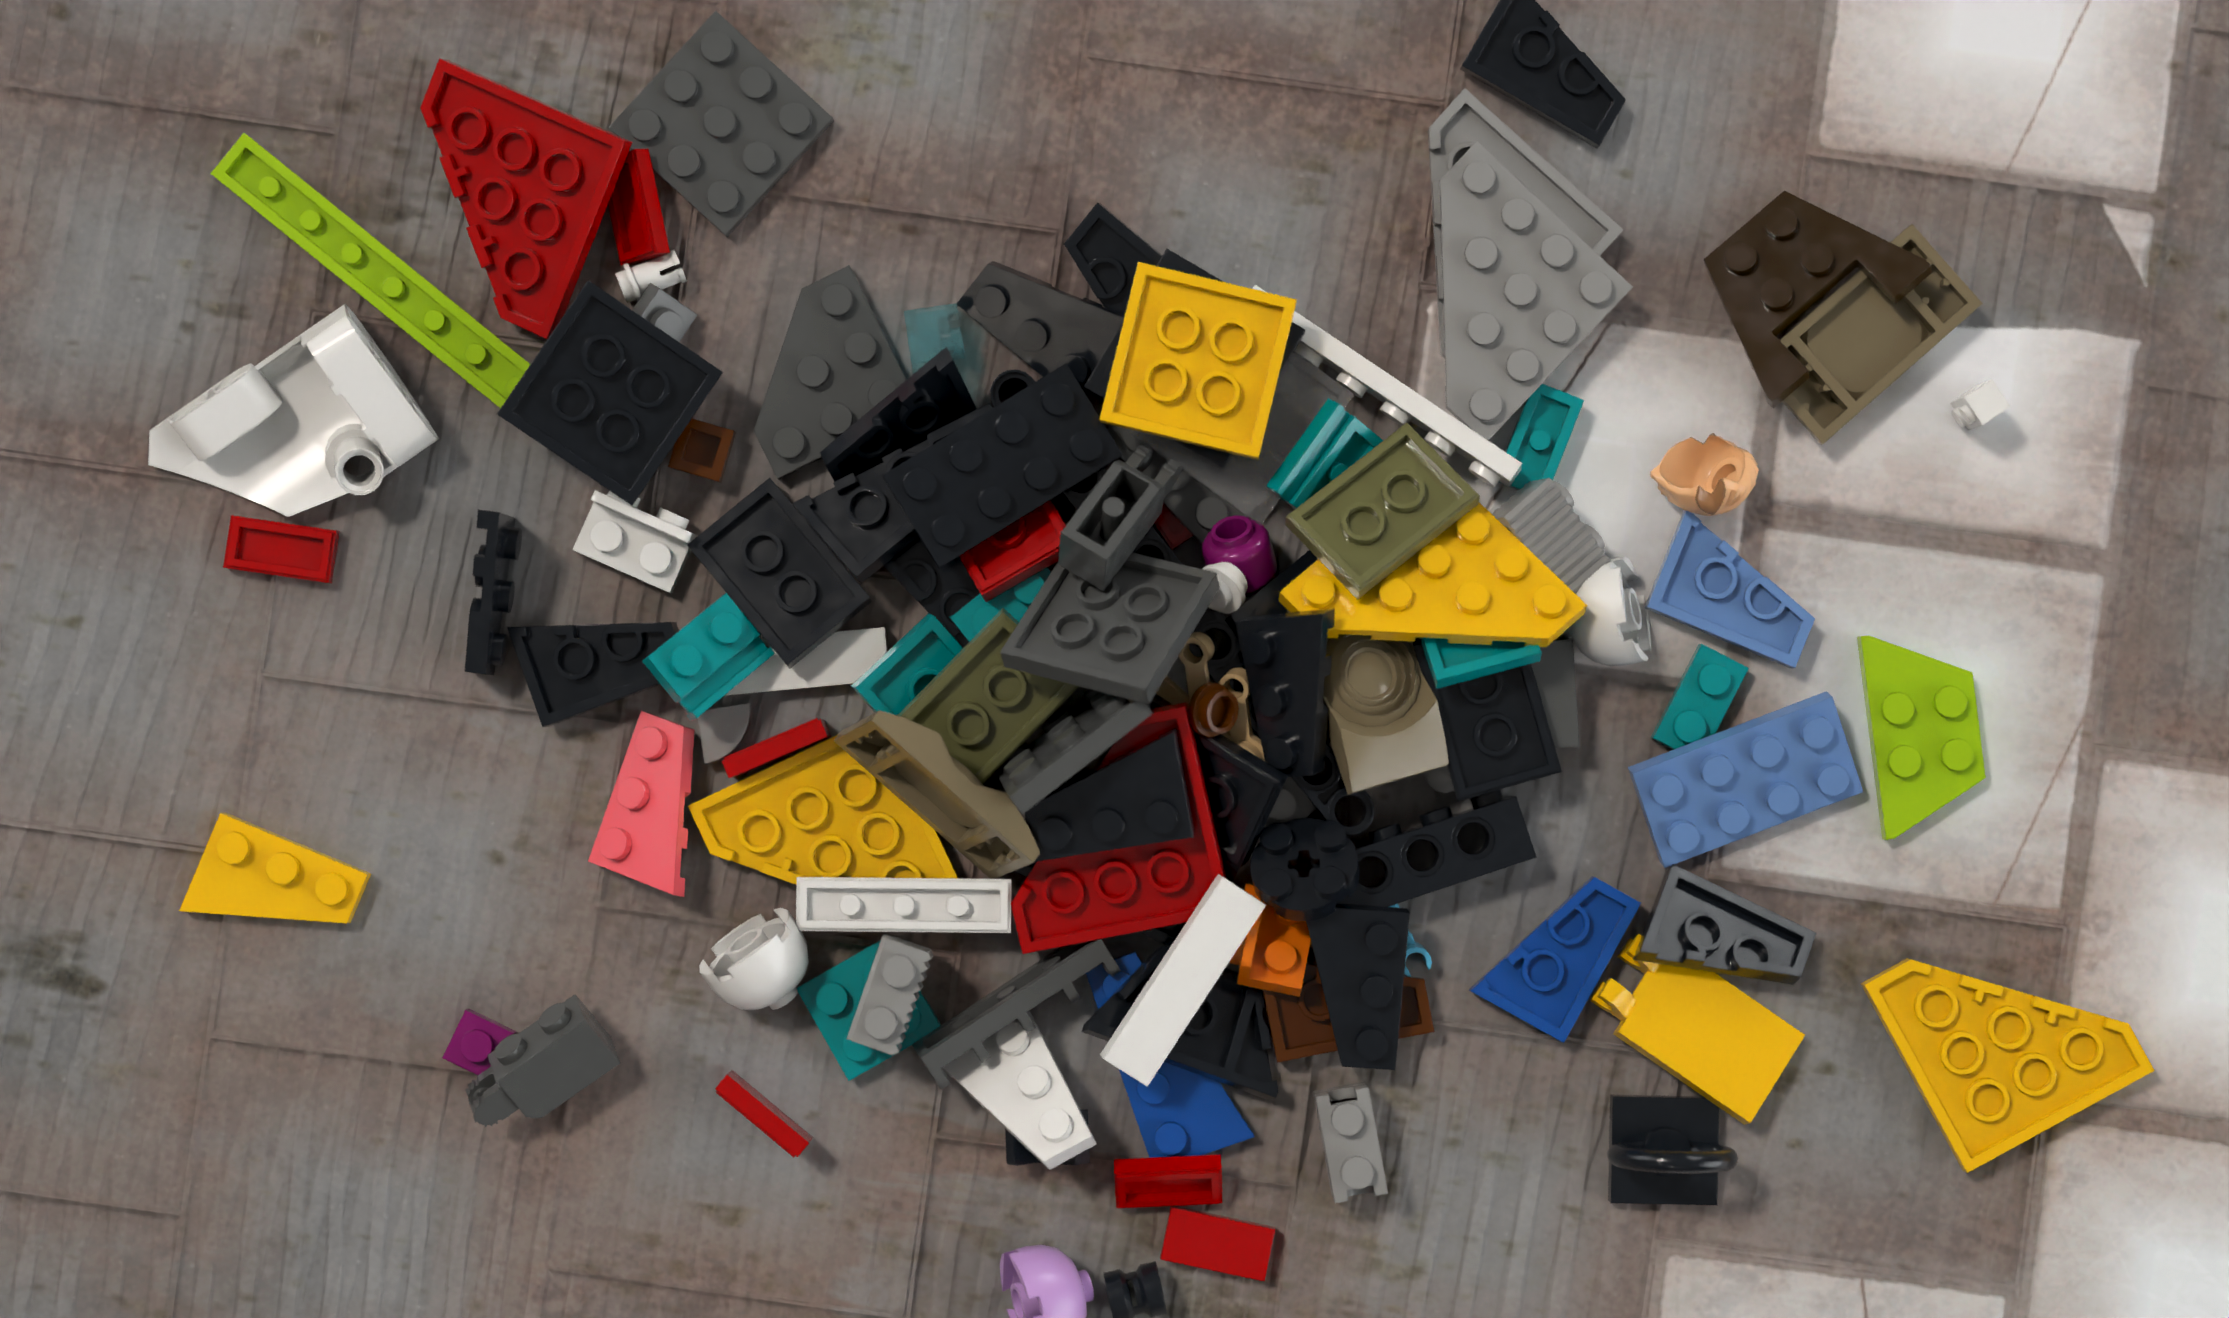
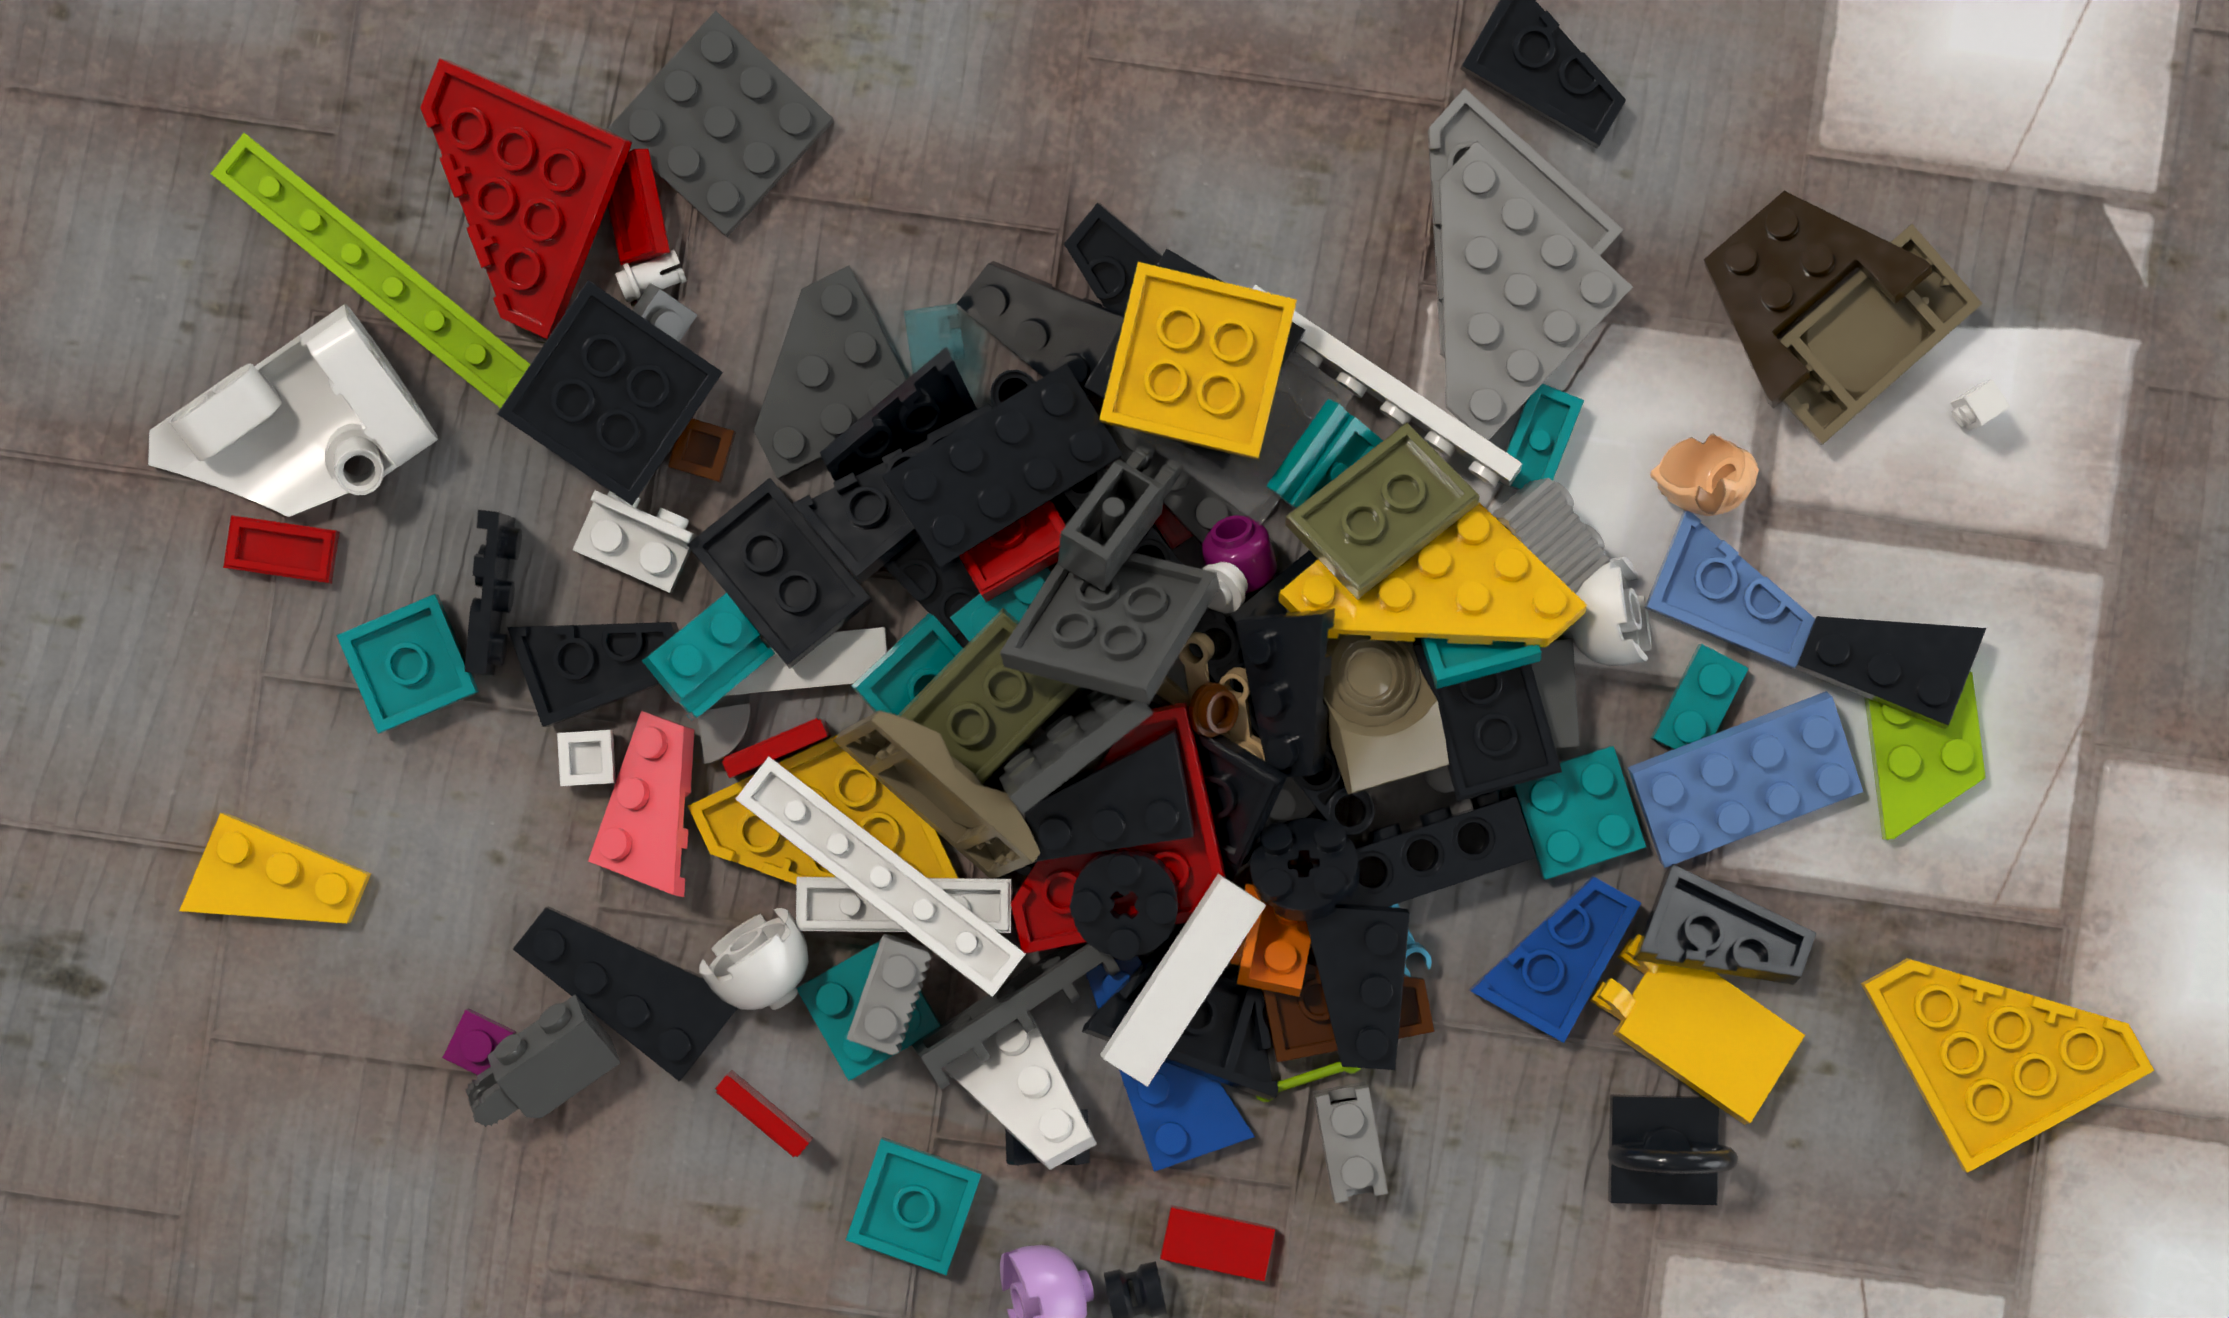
(407, 663): none -> teal plate
(586, 757): none -> white plate
(640, 996): none -> black wing
(880, 876): none -> white plate
(913, 1206): none -> teal plate
(1124, 872): none -> black plate
(1168, 1181): red tile -> none
(1311, 1076): none -> lime hinge
(1580, 814): none -> teal plate
(1894, 663): none -> black wing

